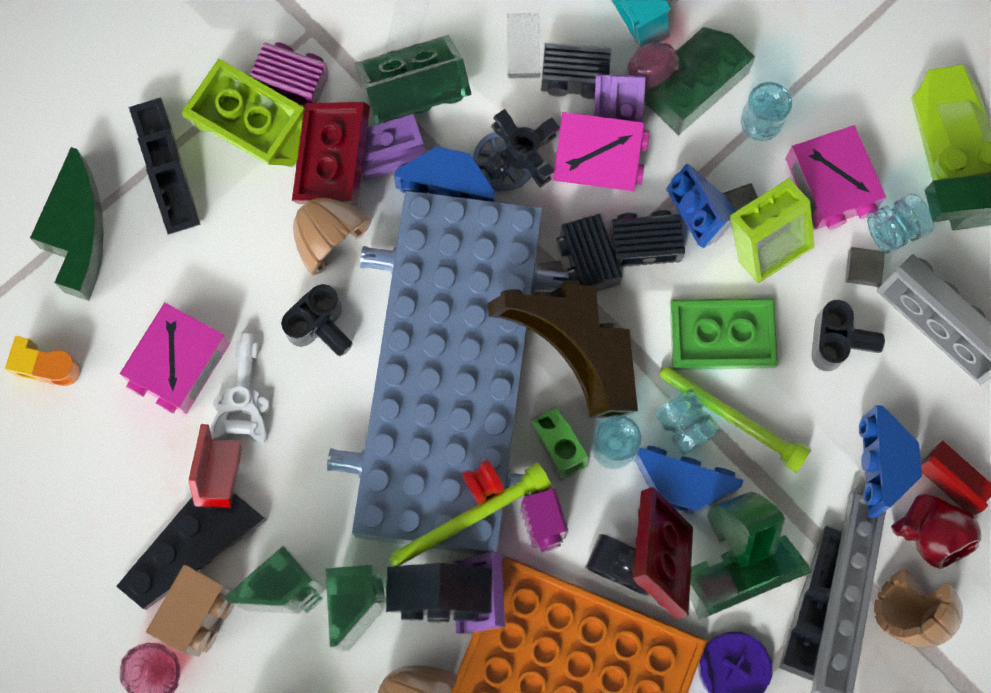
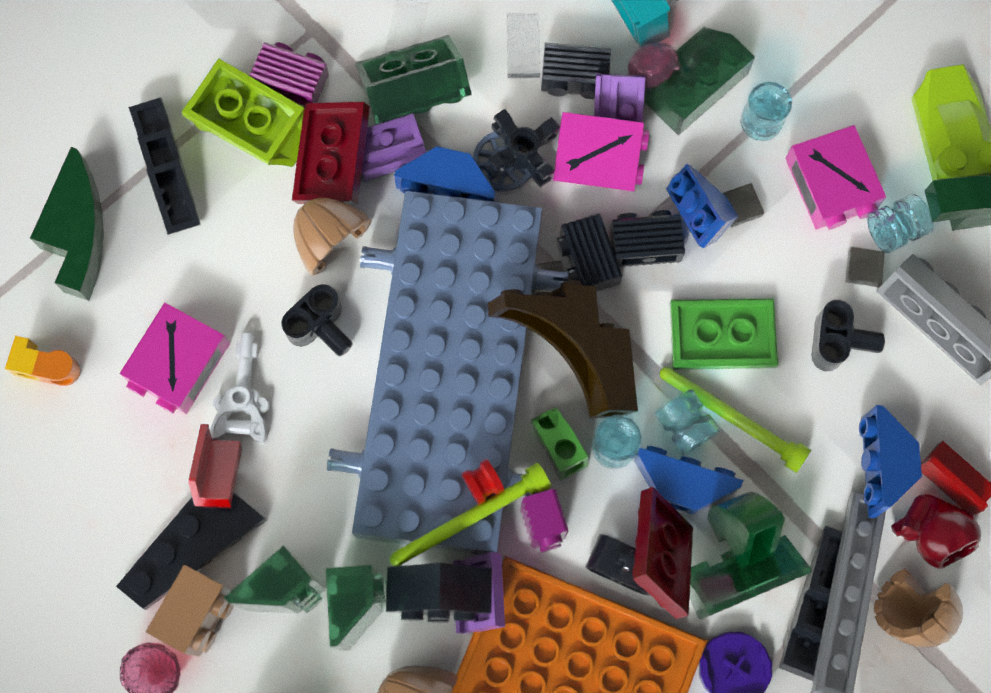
(773, 230): lime window -> none

